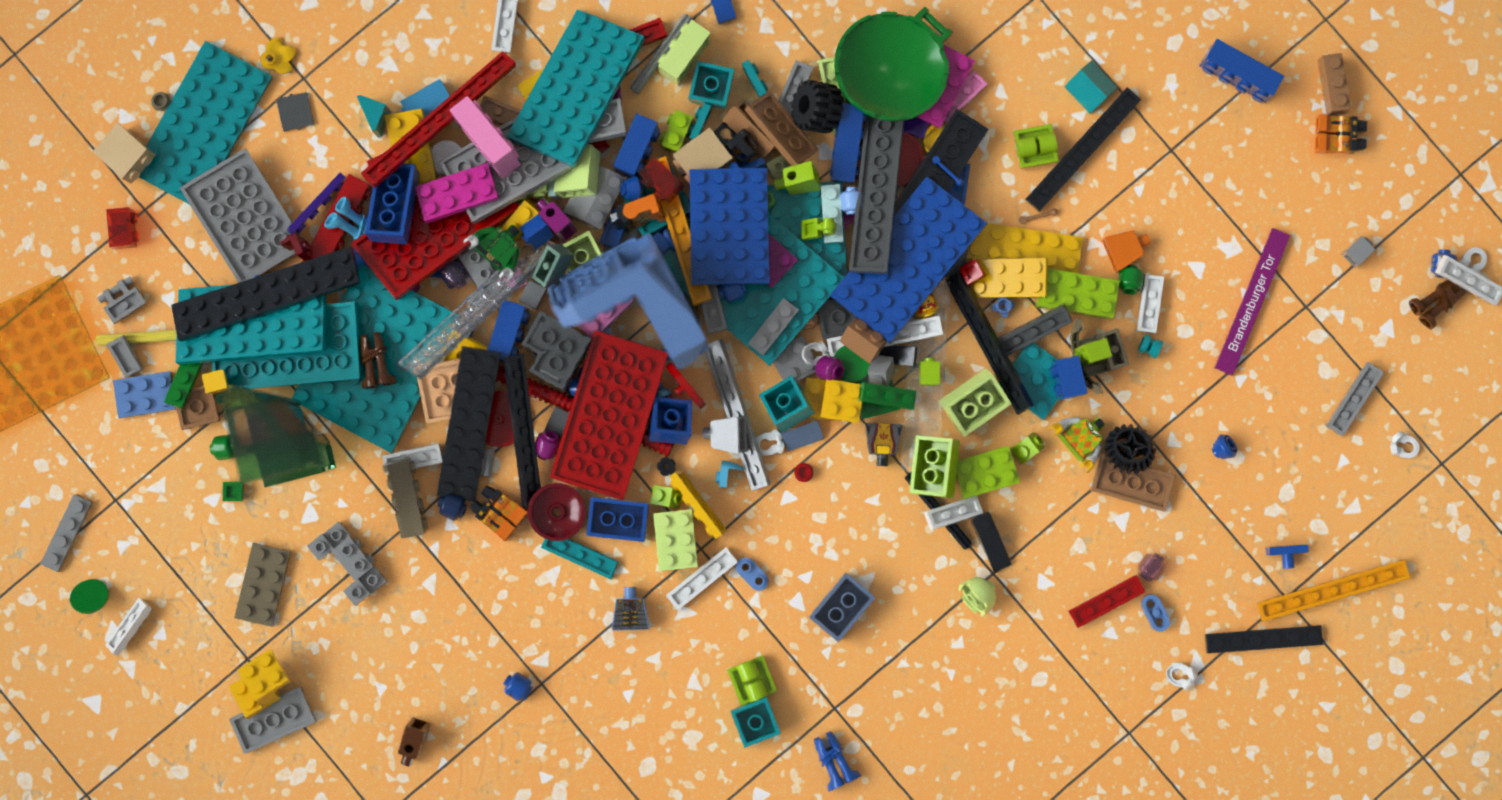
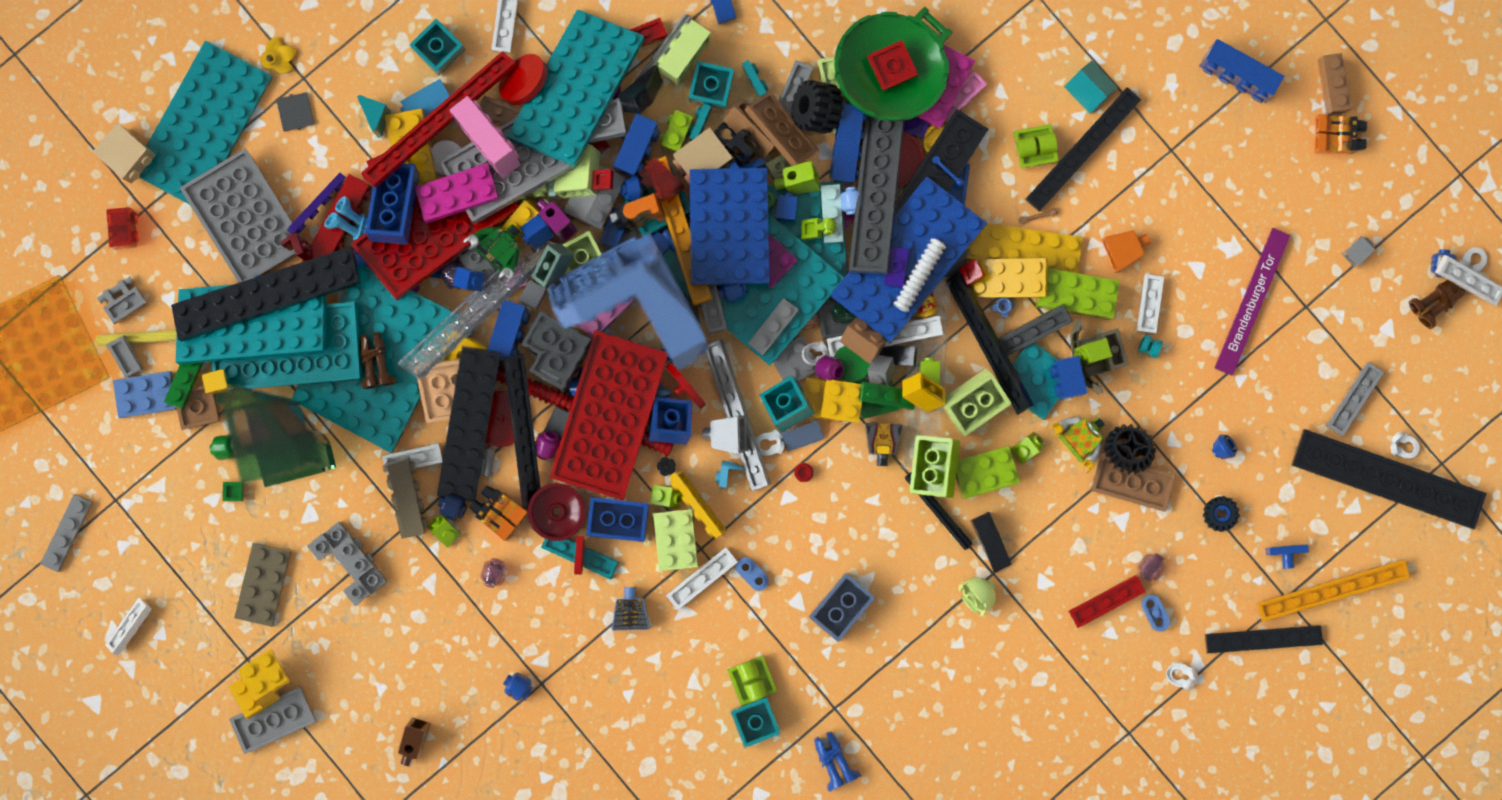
(89, 596): green piece -> none
(160, 101): dark tan plate -> none
(437, 47): none -> teal brick
(443, 530): none -> lime bracket
(469, 279): none -> blue brick
(493, 572): none -> head
(524, 80): none -> red piece
(579, 555): none -> red tile
(602, 180): none -> red plate
(641, 92): none -> black slope
(787, 207): none -> blue brick
(841, 315): none -> clear green arm
(892, 65): none -> red plate
(897, 267): none -> dark purple plate
(919, 275): none -> white piece
(923, 392): none -> yellow brick
(953, 513): white plate -> none
(1131, 280): green head -> none
(1221, 503): none -> black bush
(1388, 479): none -> black plate

